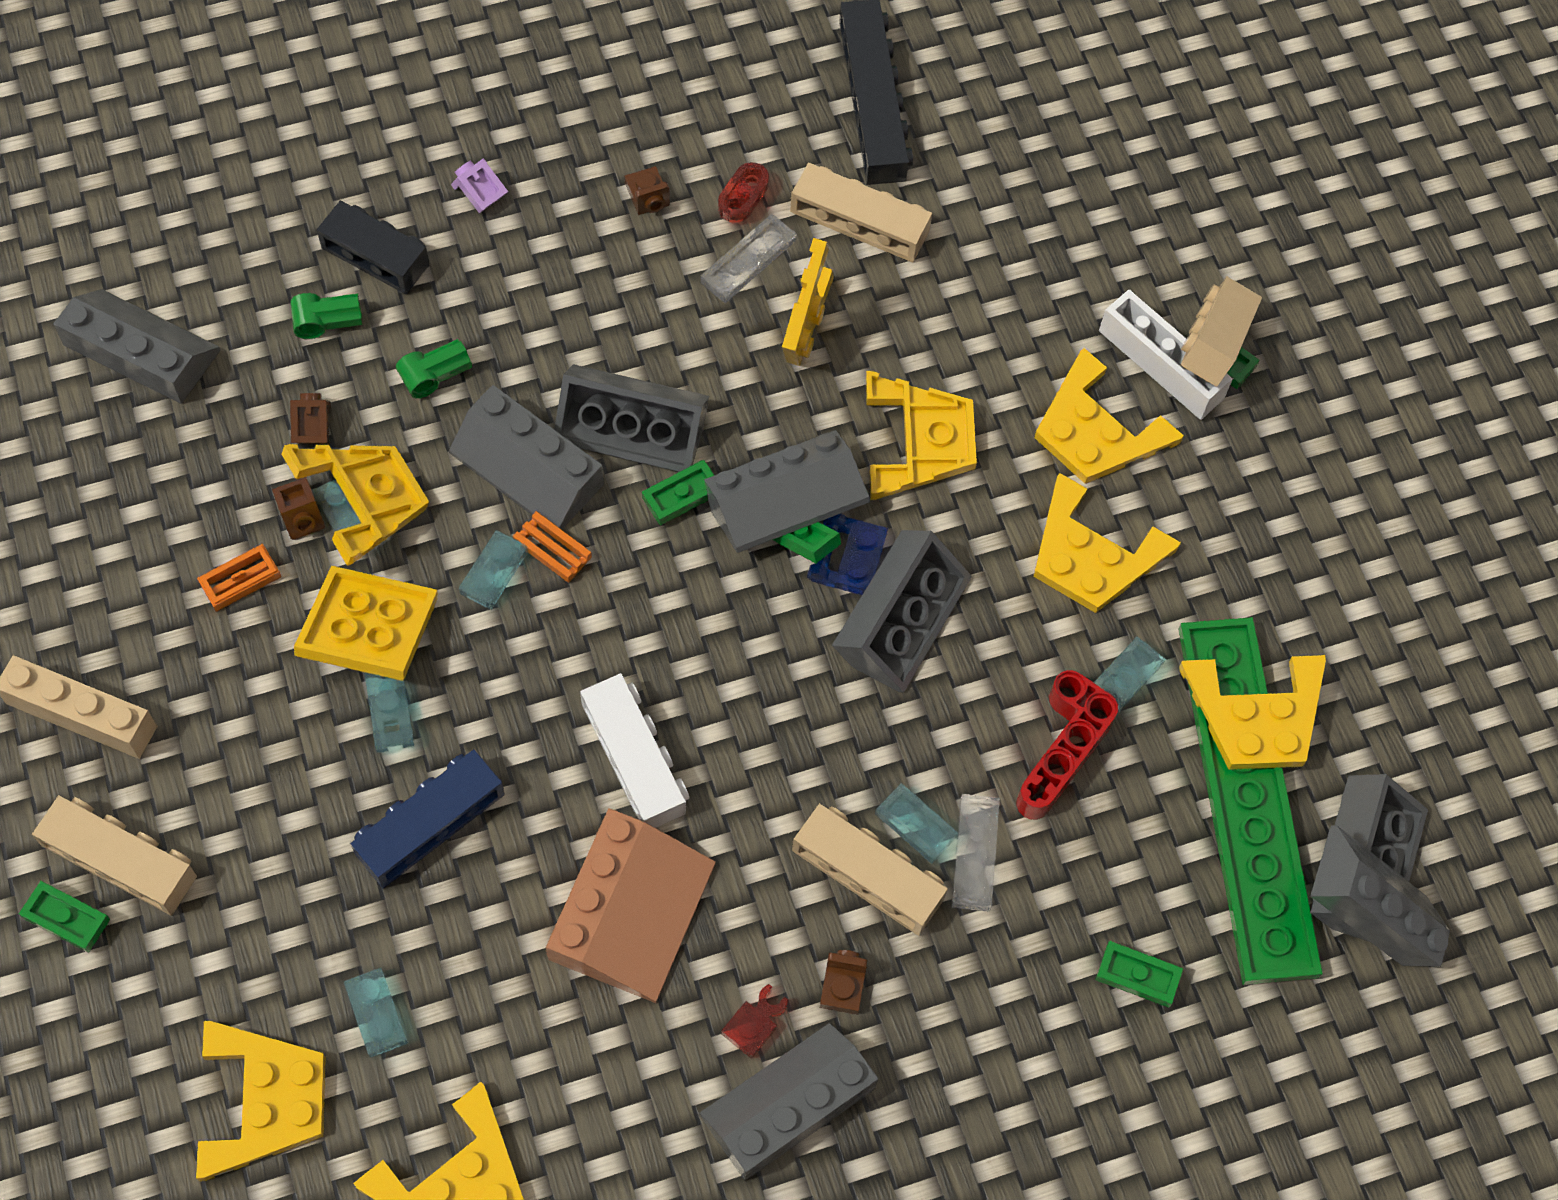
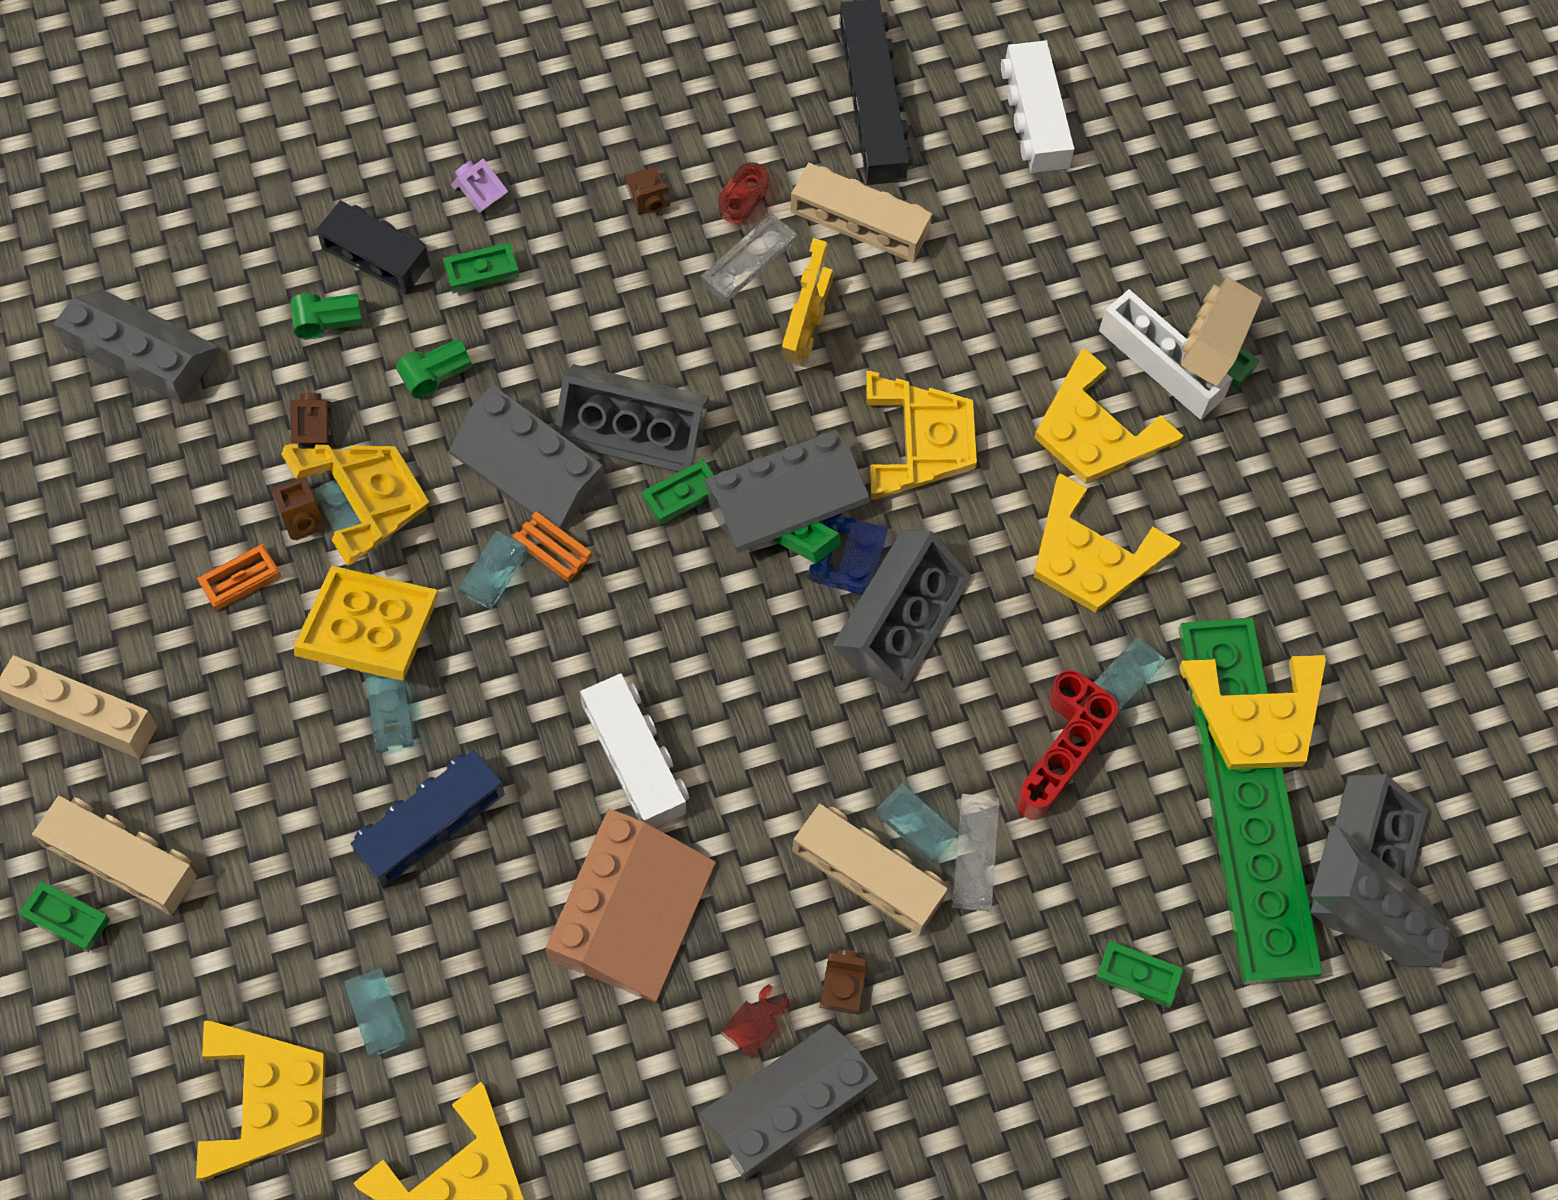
(481, 267): none -> green plate
(1038, 107): none -> white brick

